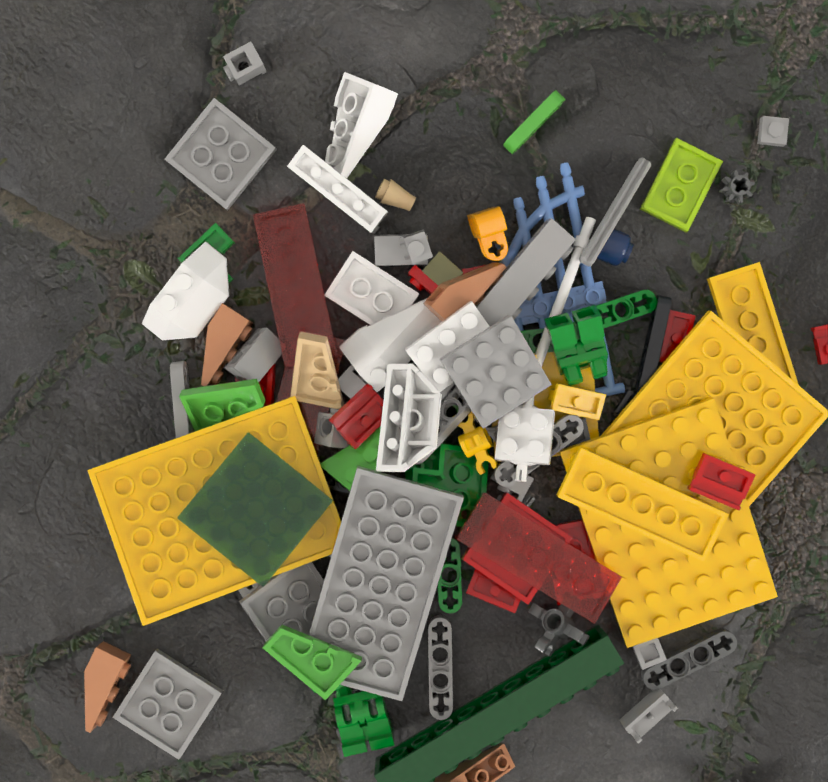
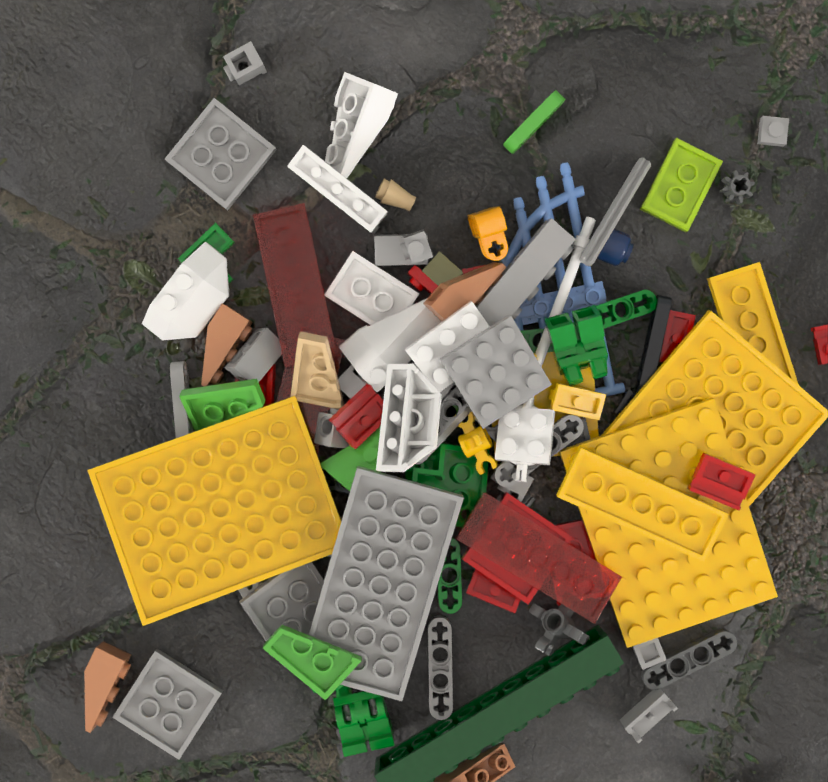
(255, 509): clear green plate -> none

